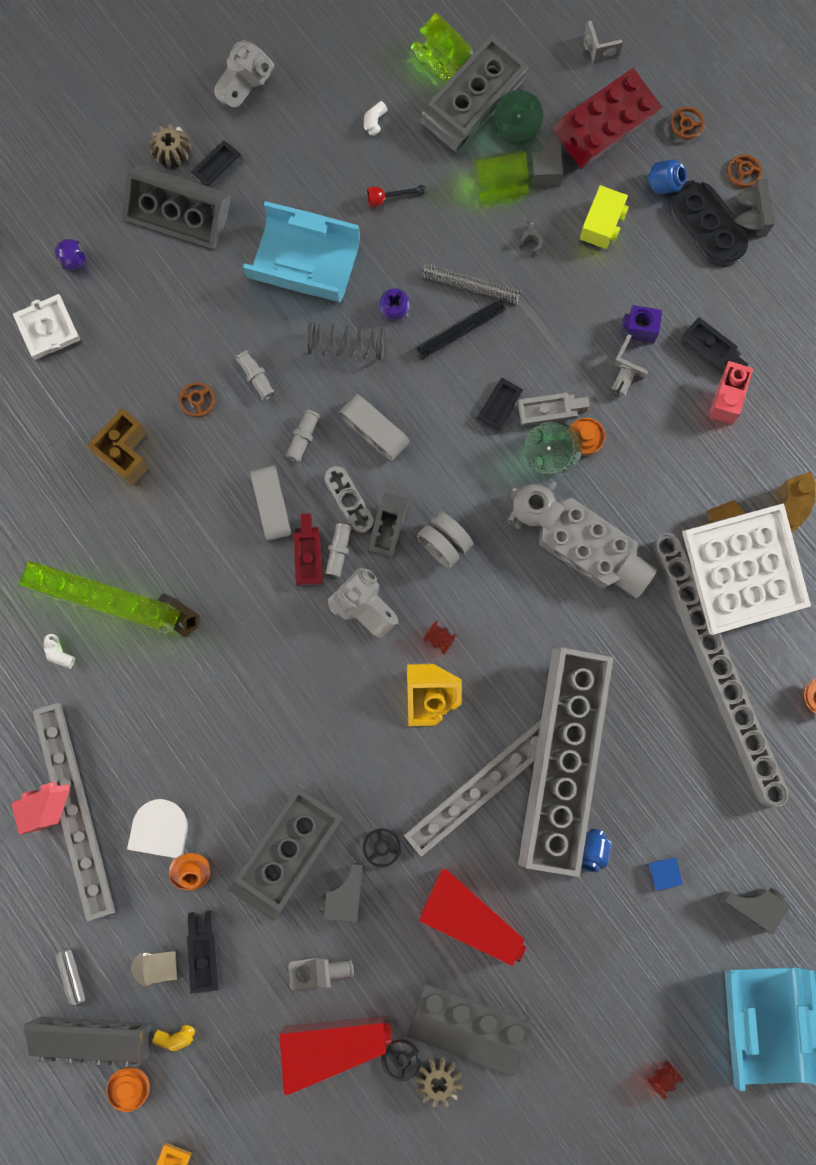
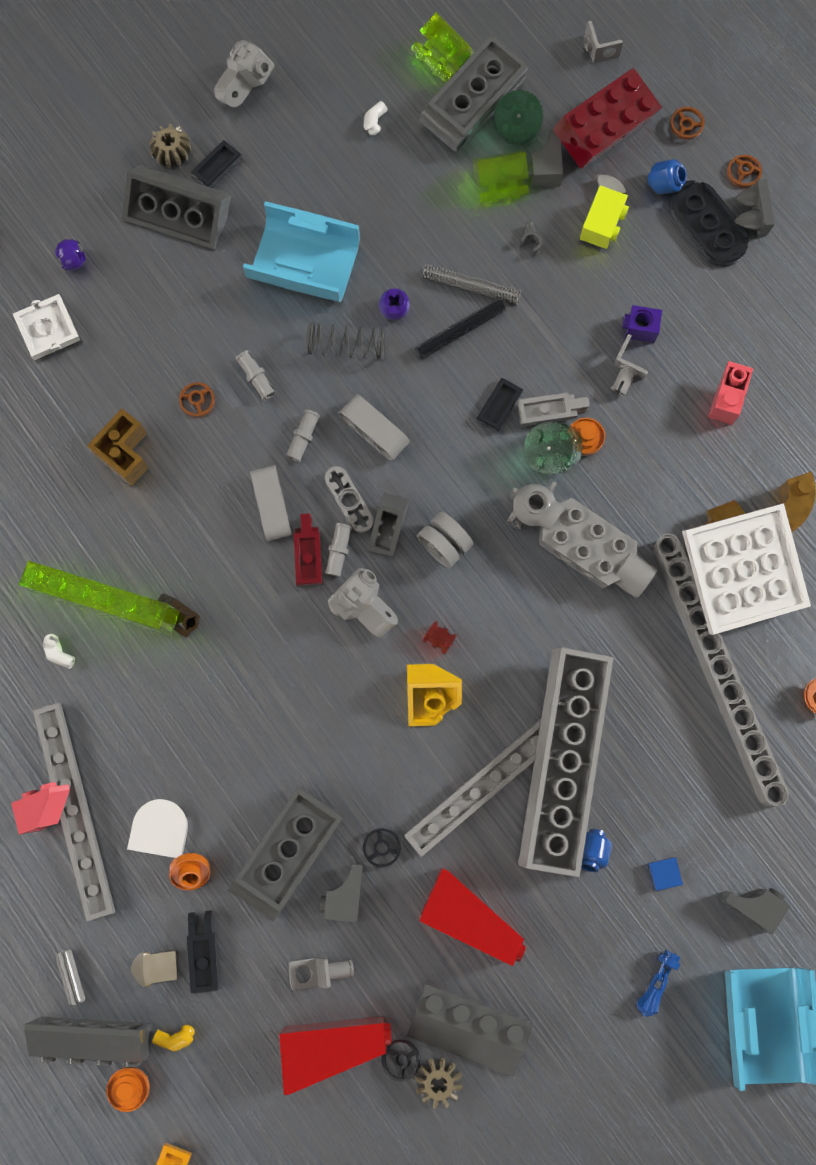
(377, 195): hinge -> none
(611, 183): none -> light grey tile
(649, 1002): none -> blue piece
(665, 1080): clear red bush -> none
(712, 344): black hinge -> none

